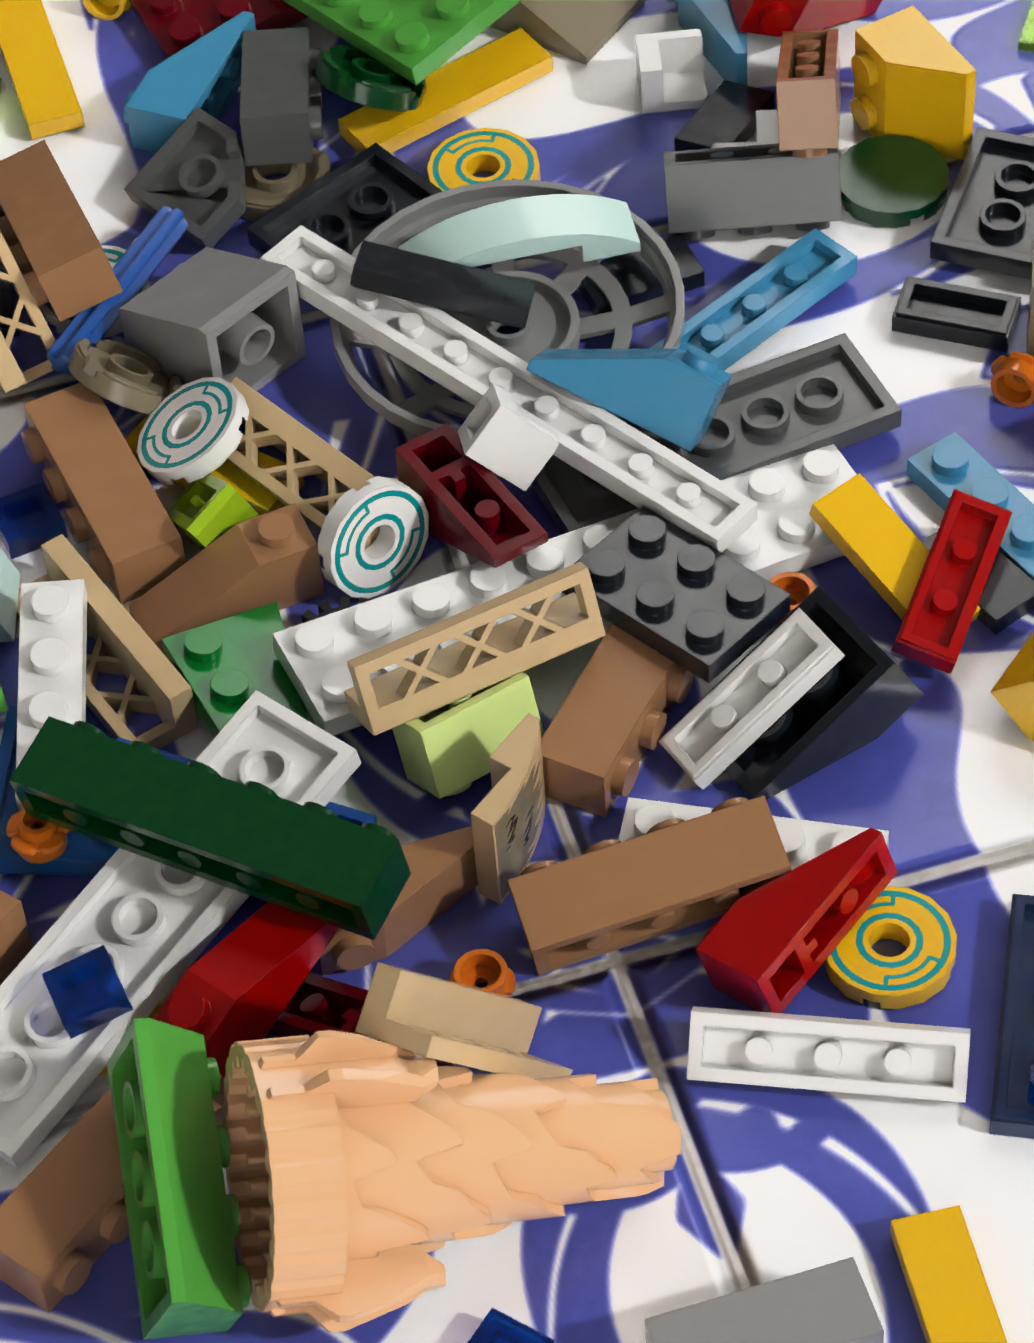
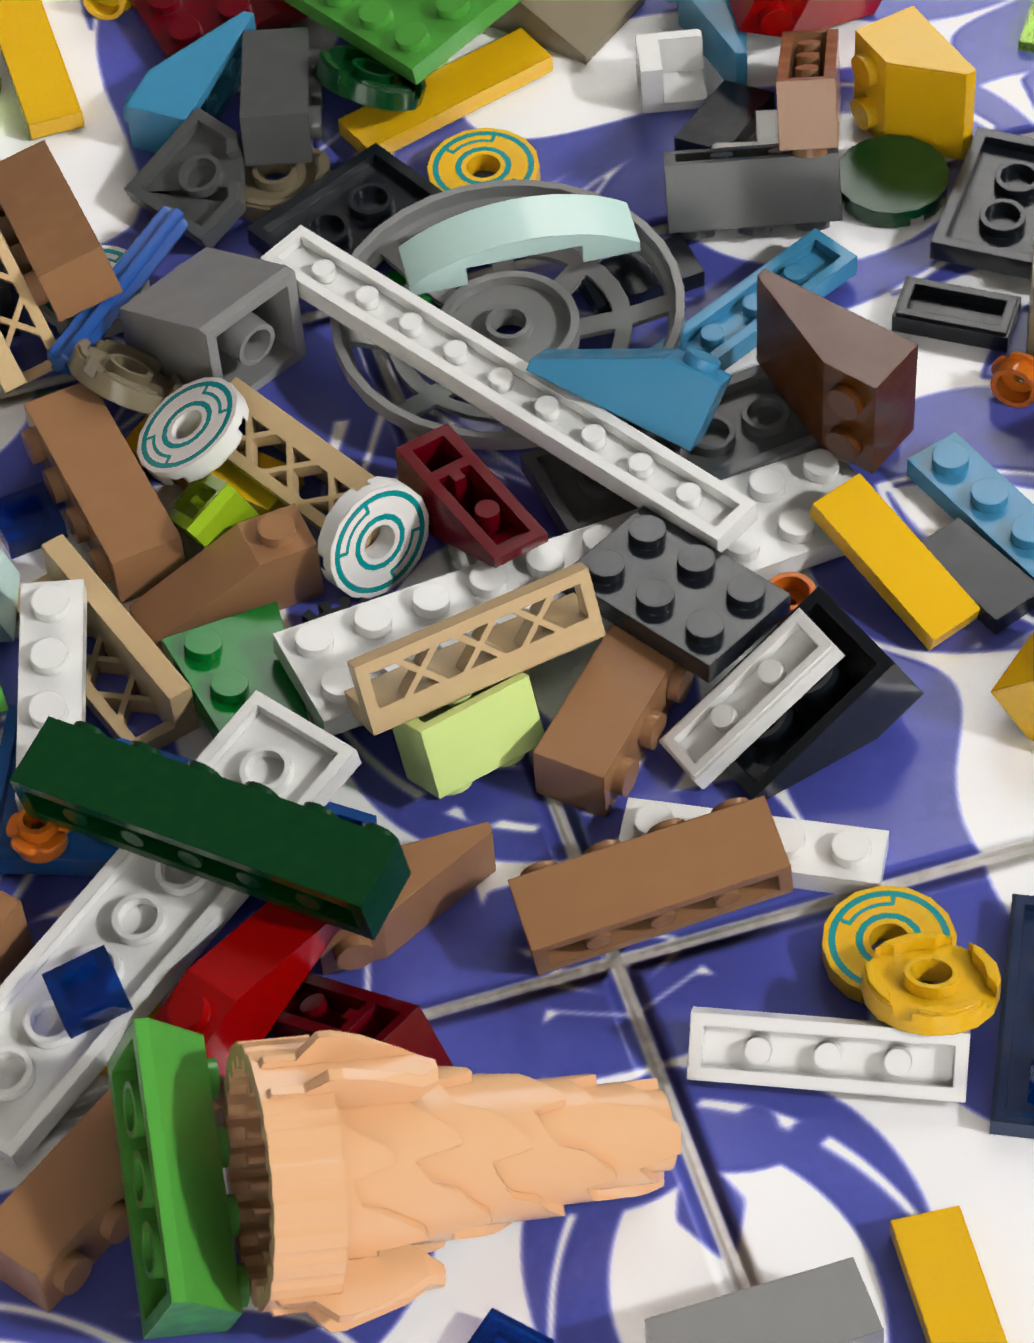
(443, 284): black tile -> none
(453, 1023): tan fence -> none
(484, 967): orange plate -> none
(505, 439): white panel -> none
(512, 813): tan slope -> none
(791, 925): red slope -> none
(837, 371): none -> reddish brown slope
(952, 581): red tile -> none
(961, 1000): none -> yellow tile

